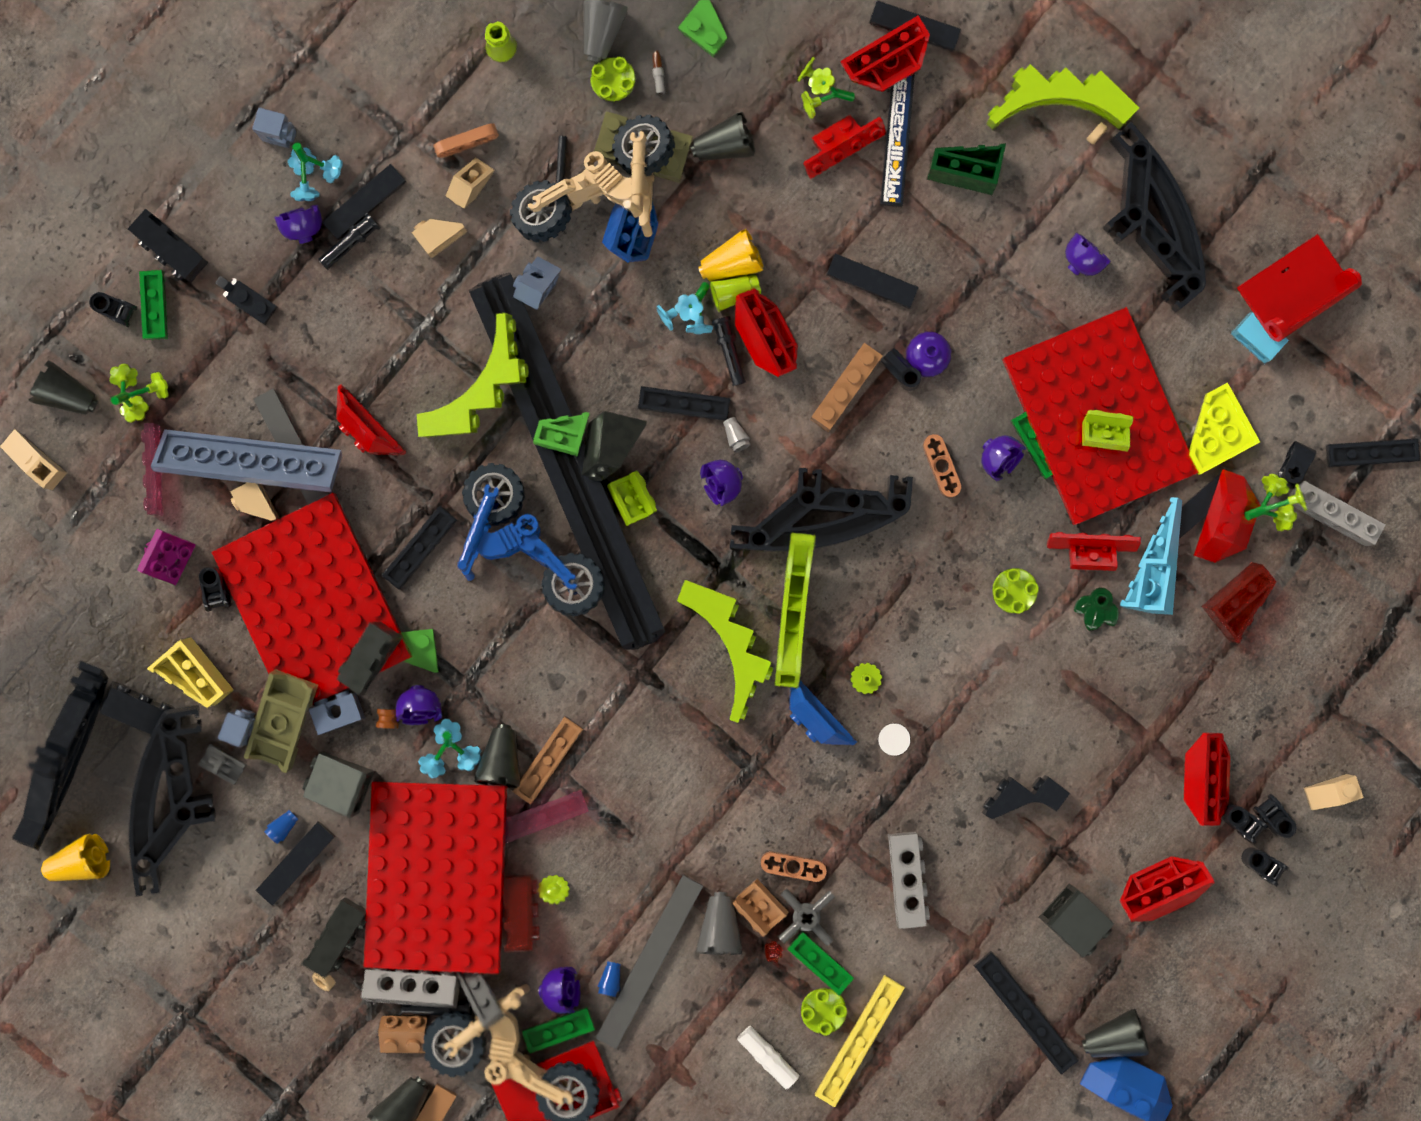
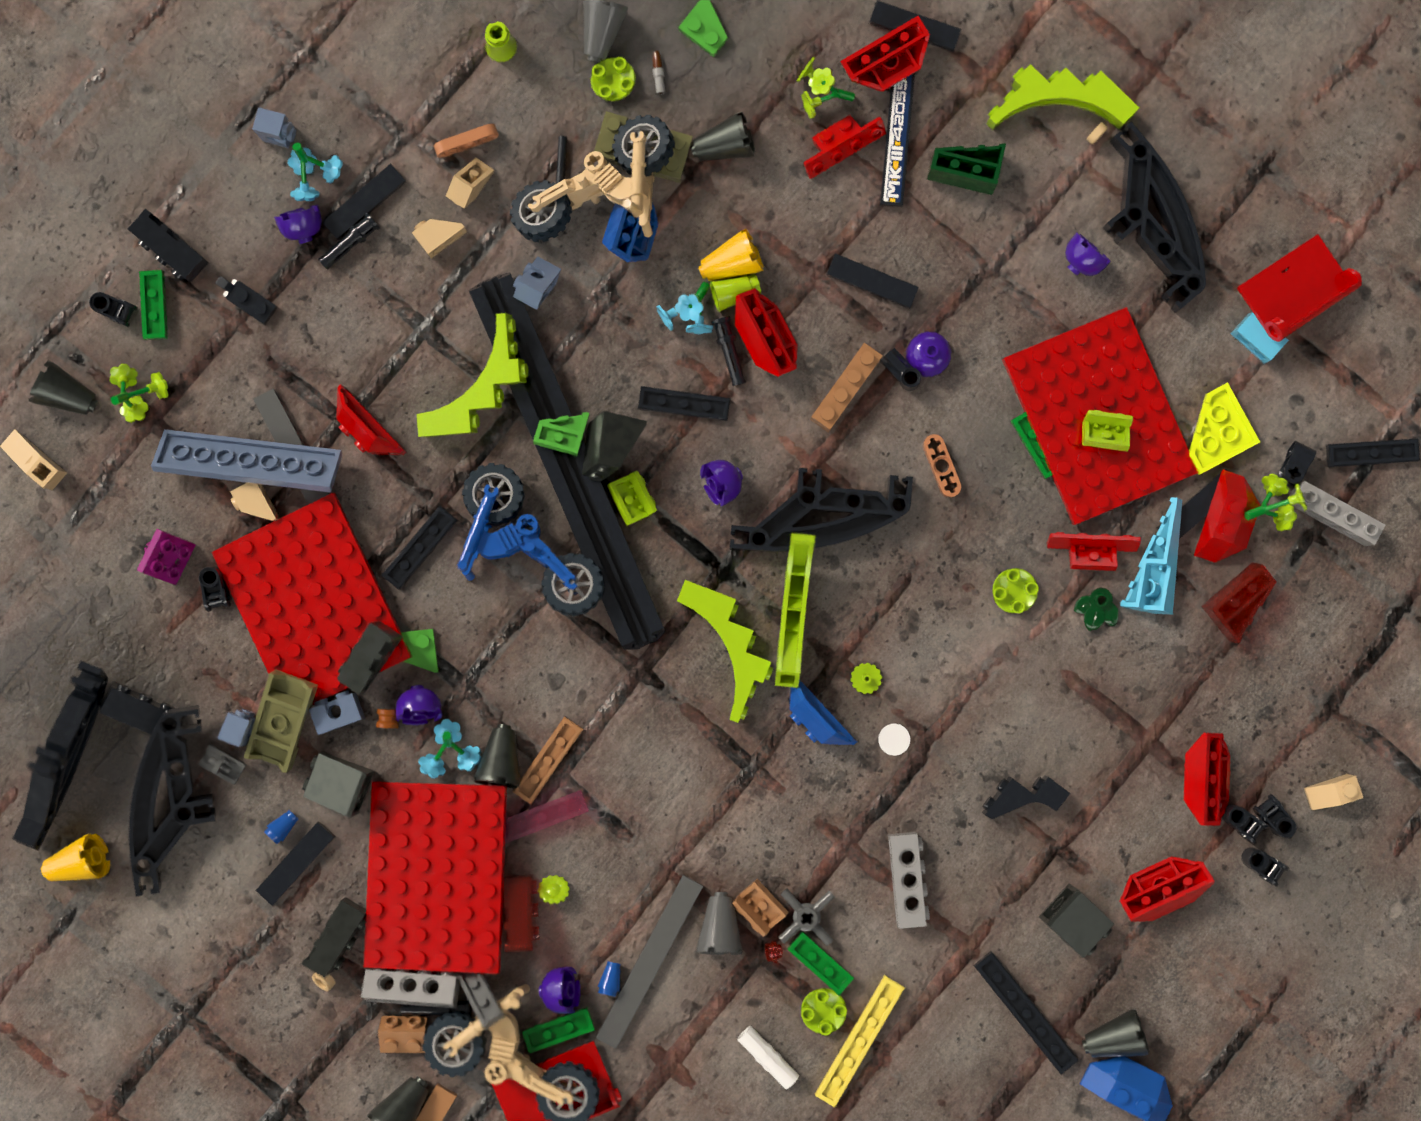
(152, 480): clear pink plate -> none
(192, 672): light yellow wedge -> none
(736, 436): light grey cone -> none
(775, 868): nougat beam -> none
(1001, 455): dark purple cylinder -> none

